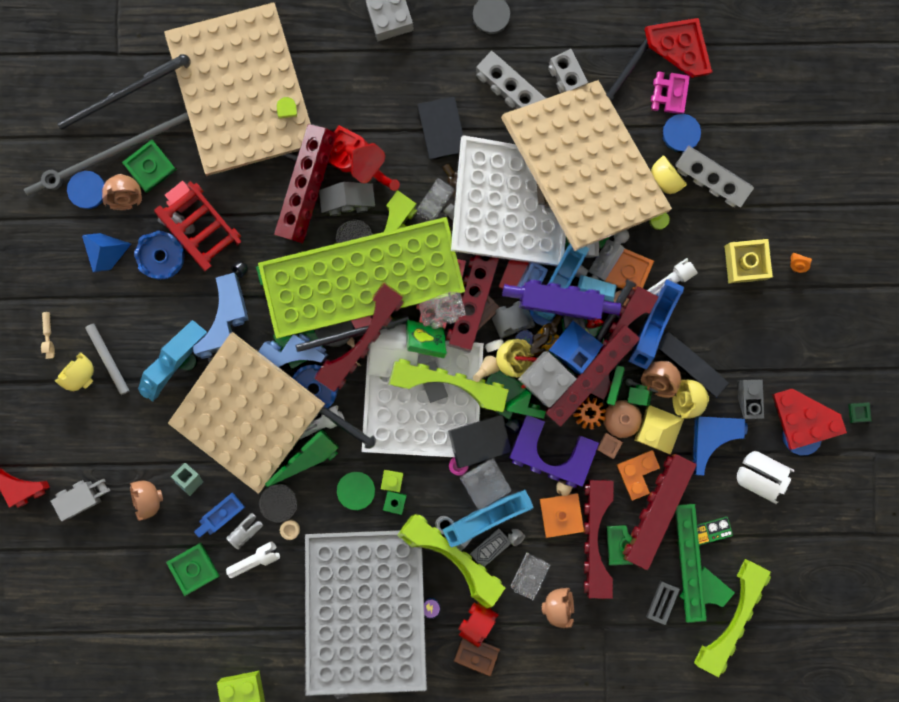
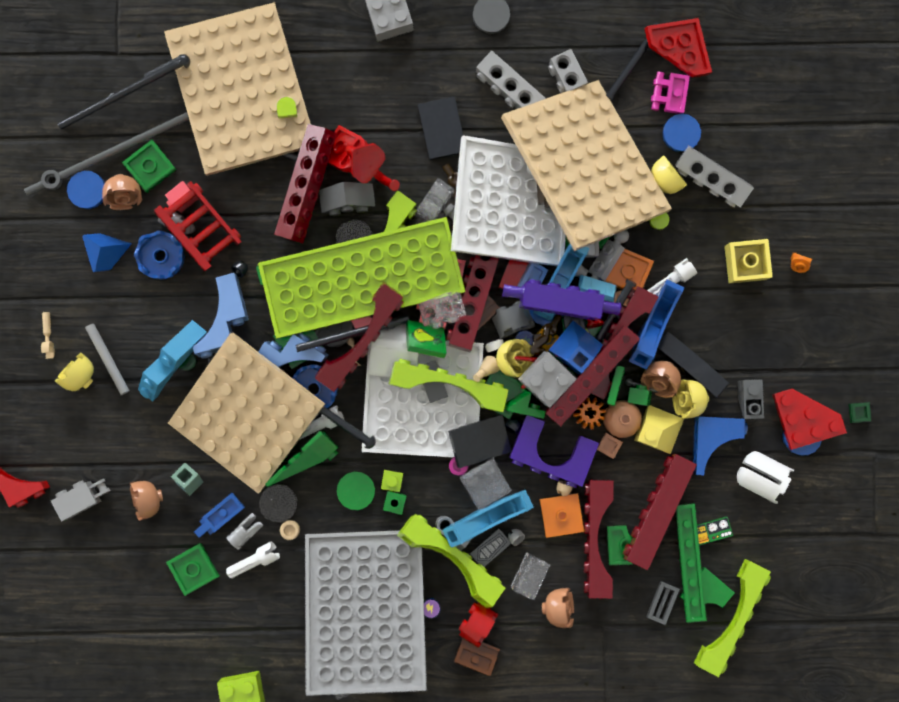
(632, 472): orange plate -> none

